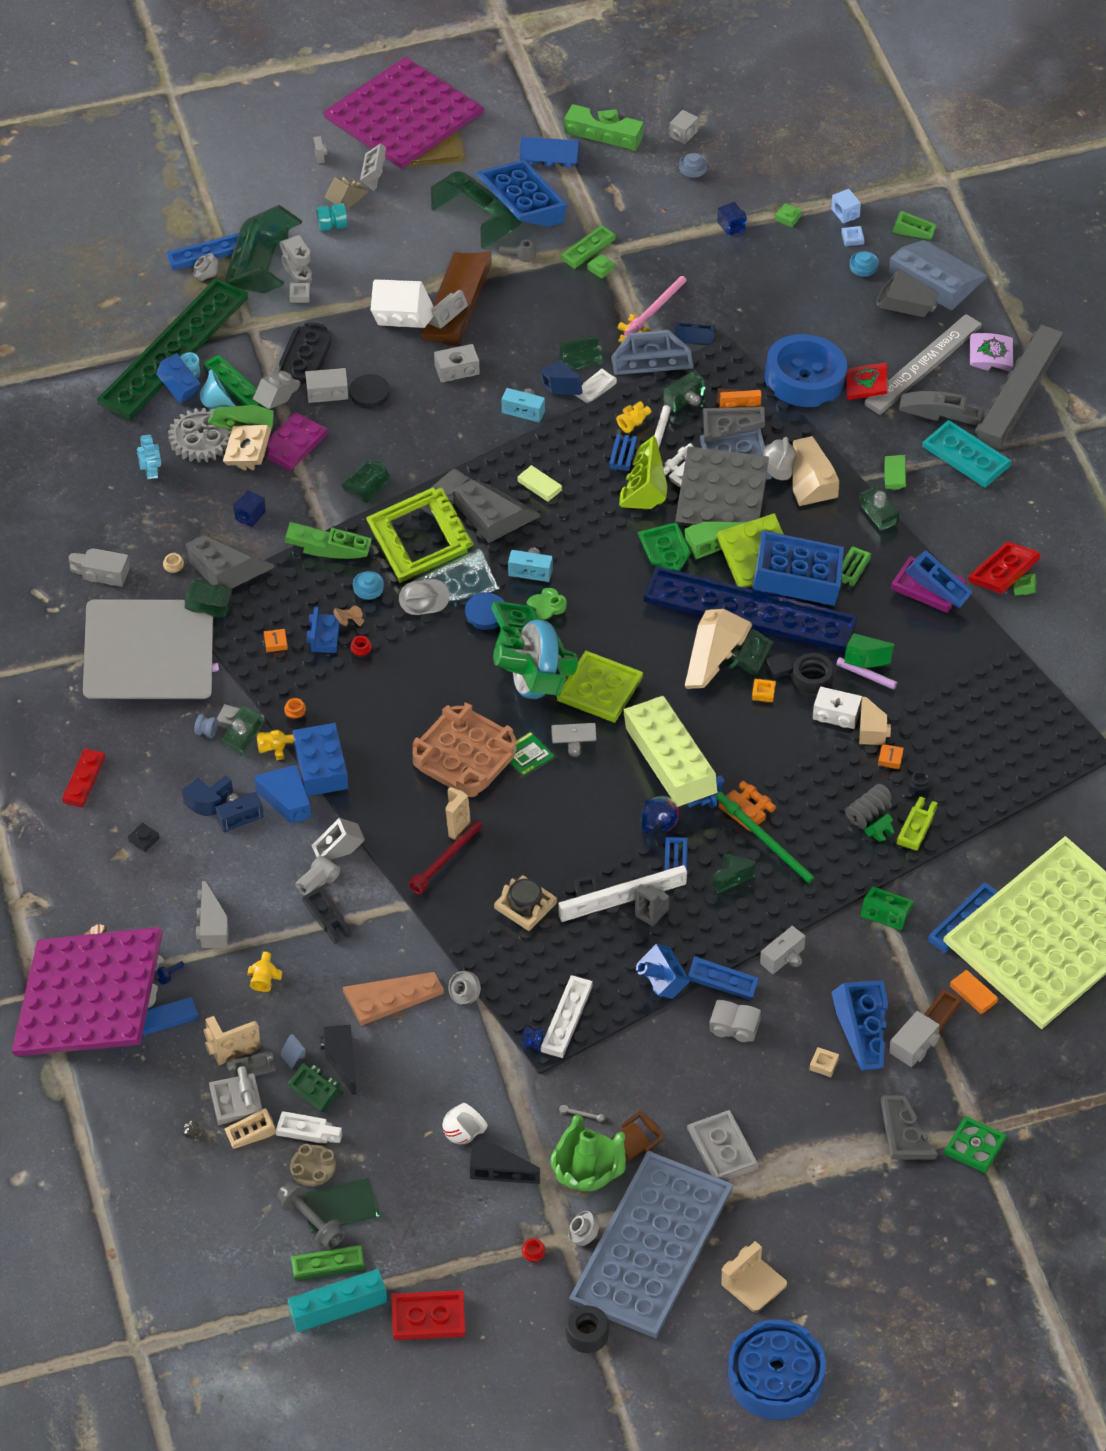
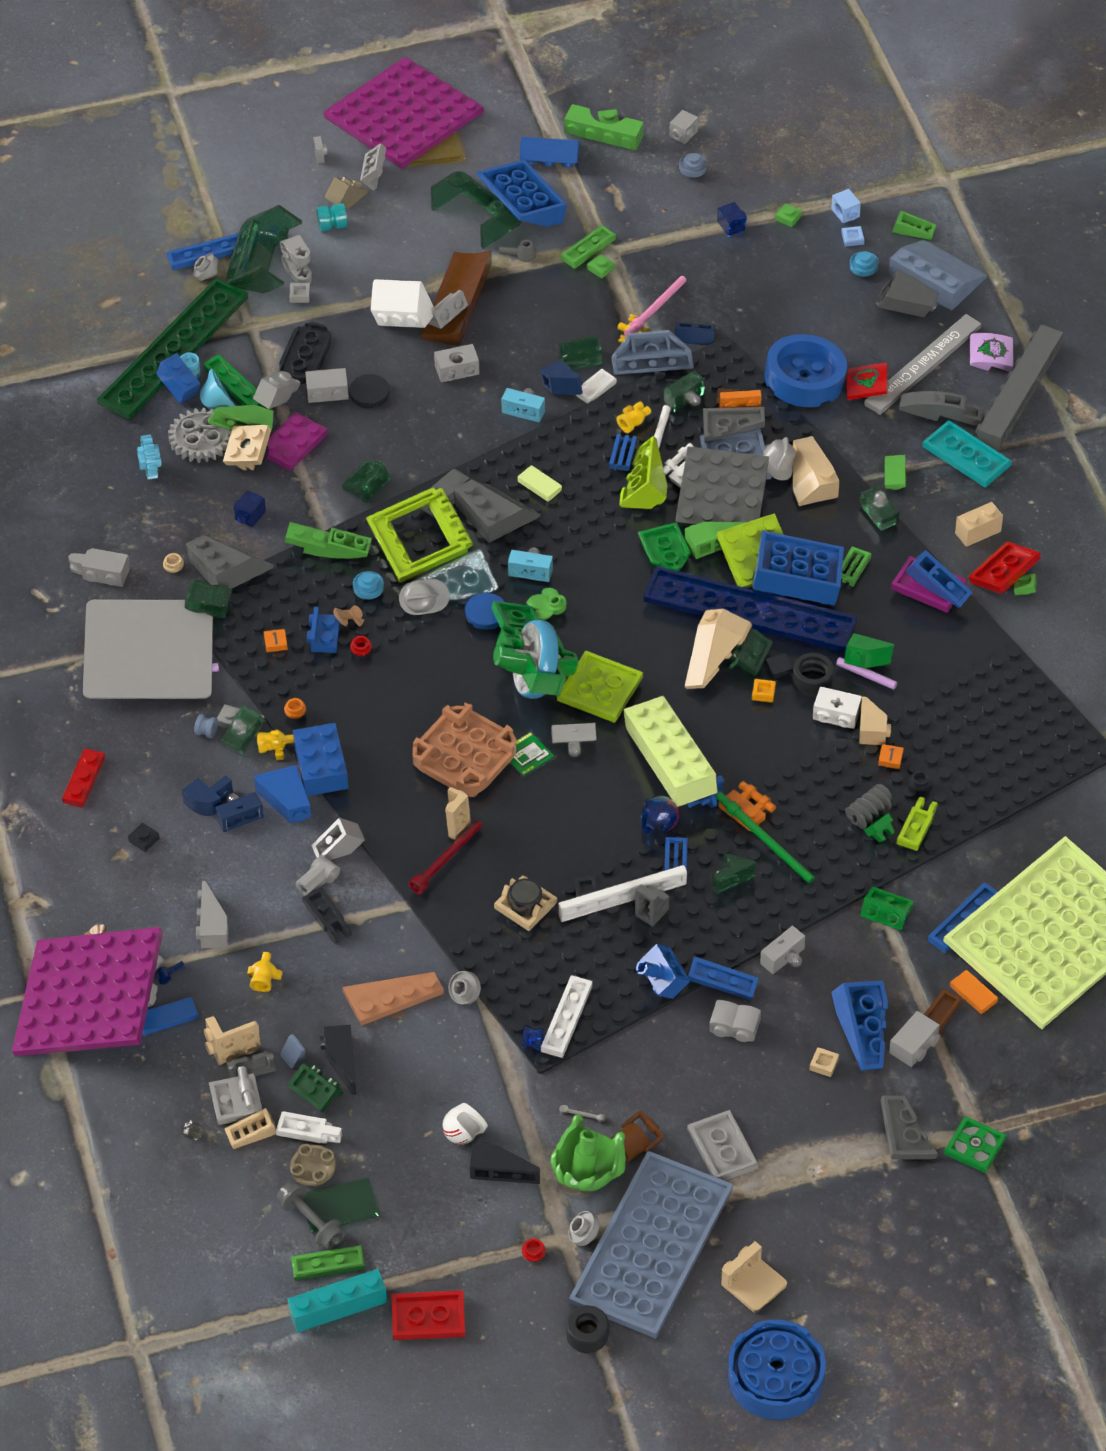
(979, 524): none -> tan brick

